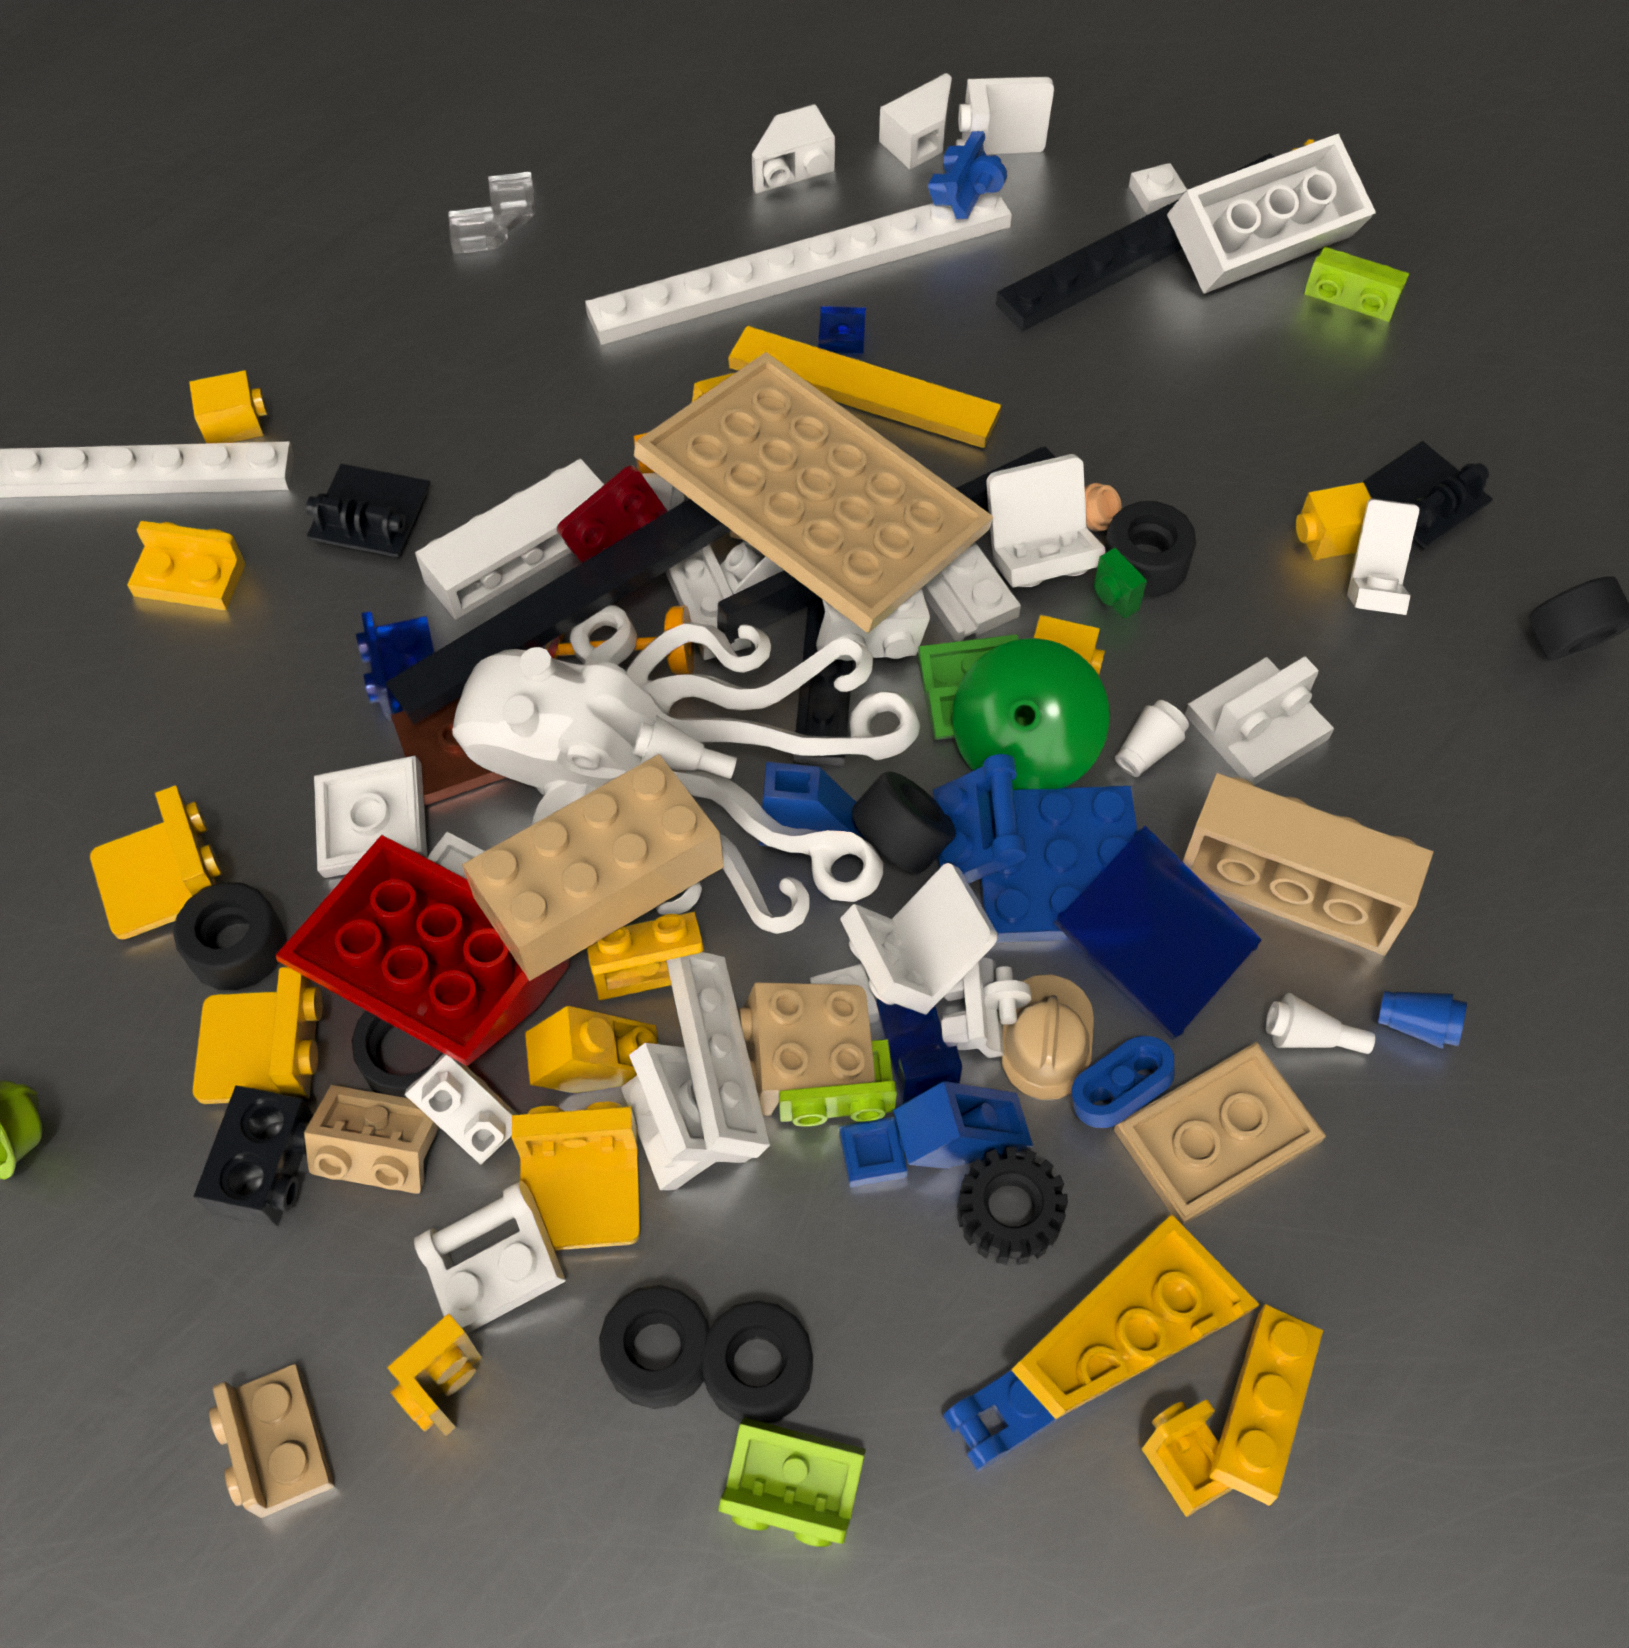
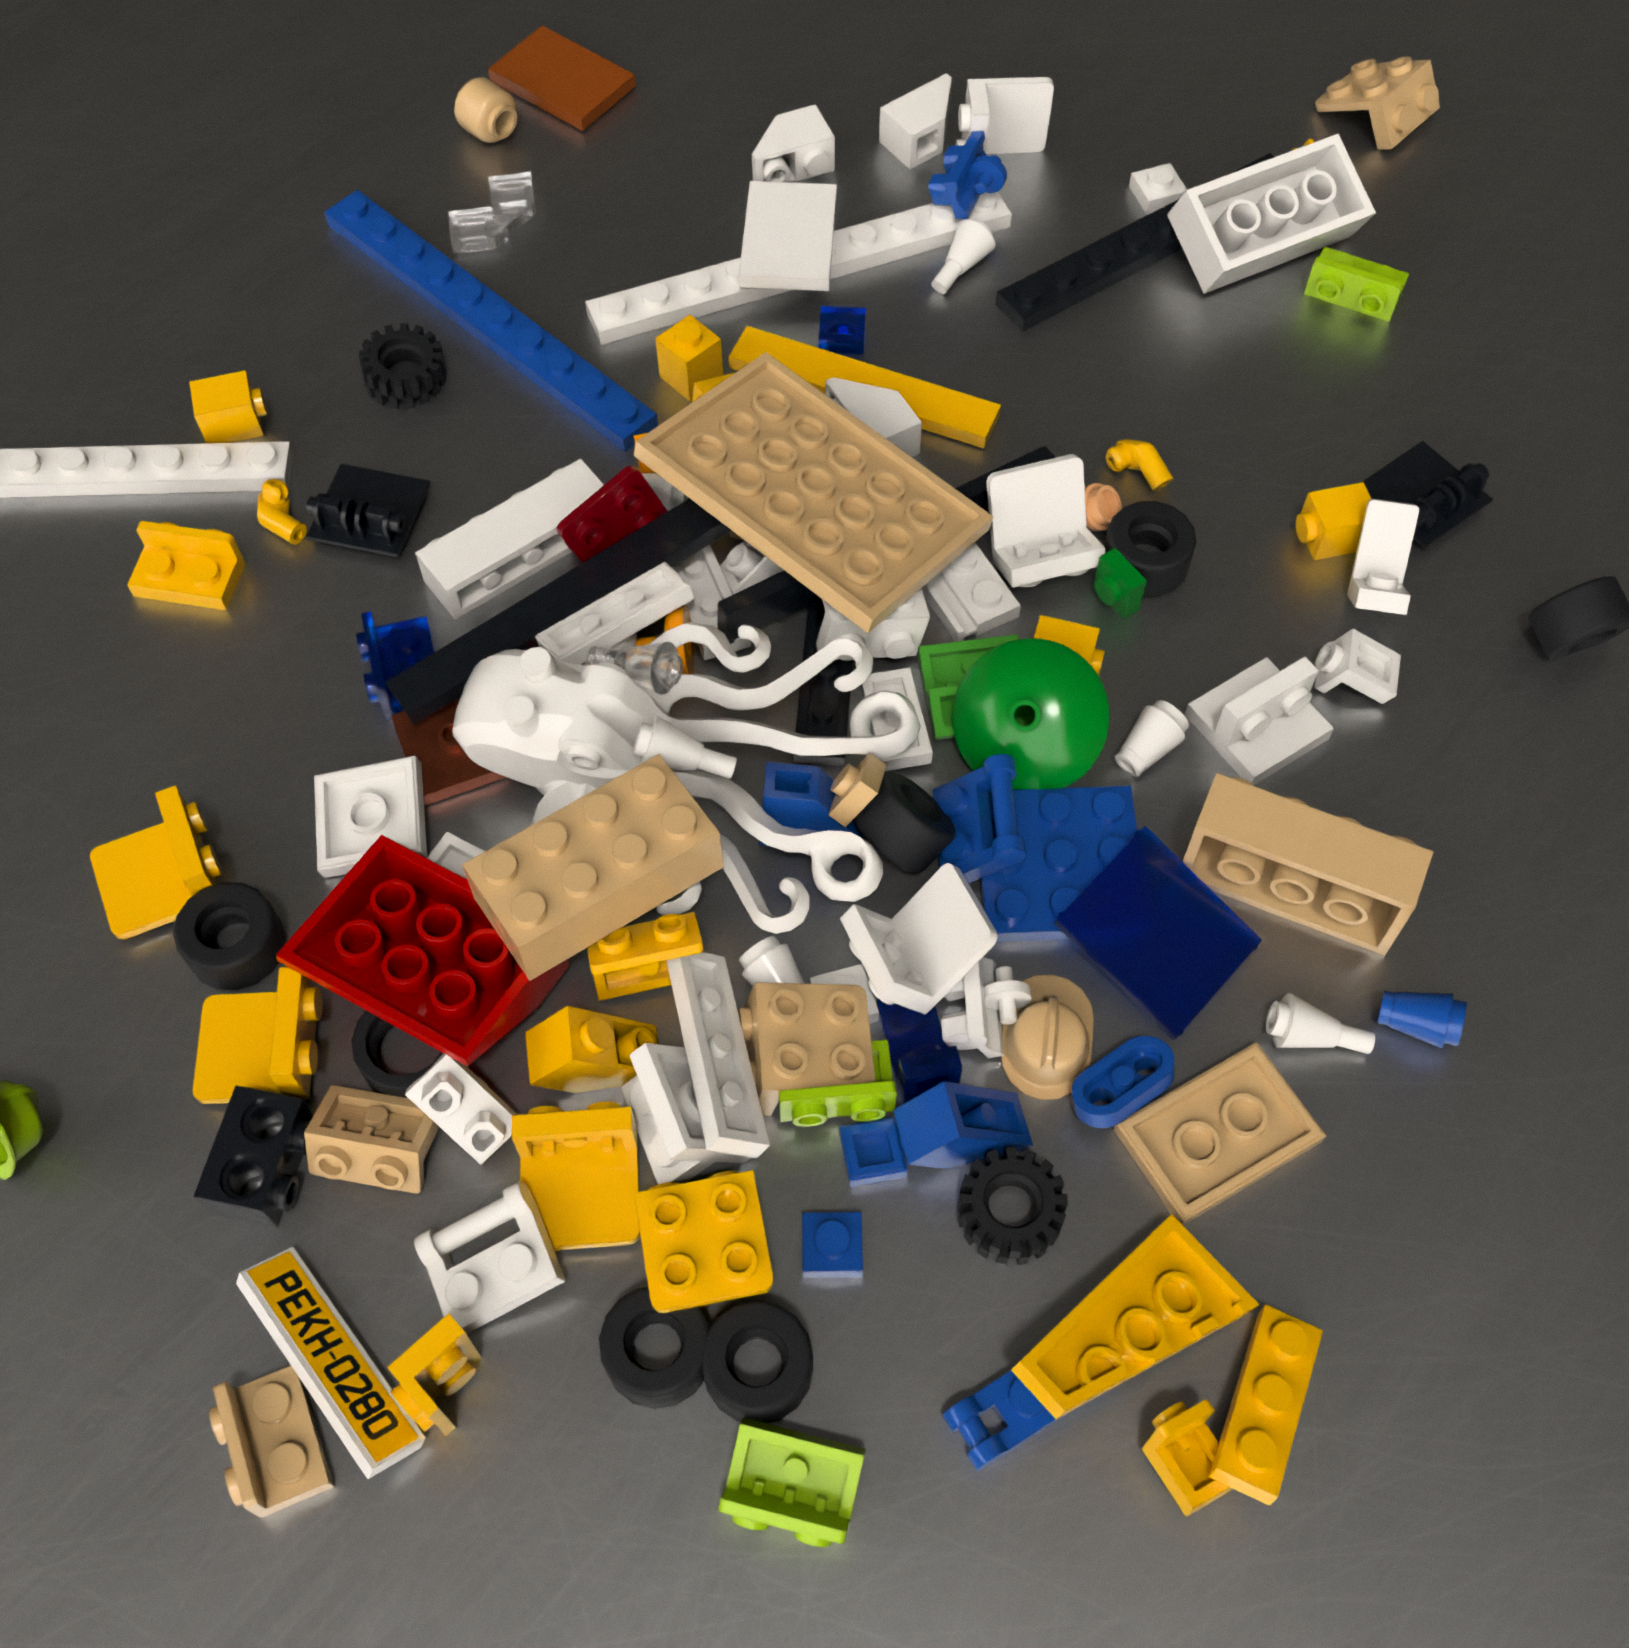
(274, 509): none -> yellow arm
(330, 1362): none -> tile
(399, 347): none -> black tyre
(485, 110): none -> tan head
(492, 320): none -> blue plate
(562, 77): none -> dark orange tile
(617, 615): none -> white tile
(650, 665): none -> clear cone
(688, 355): none -> yellow brick
(703, 1241): none -> yellow bracket
(770, 963): none -> white cone
(788, 236): none -> white tile
(832, 1245): none -> blue plate
(856, 788): none -> tan plate
(881, 410): none -> white slope
(886, 722): none -> white plate
(969, 246): none -> white cone
(1141, 457): none -> yellow arm
(1359, 664): none -> white bracket
(1394, 92): none -> tan bracket

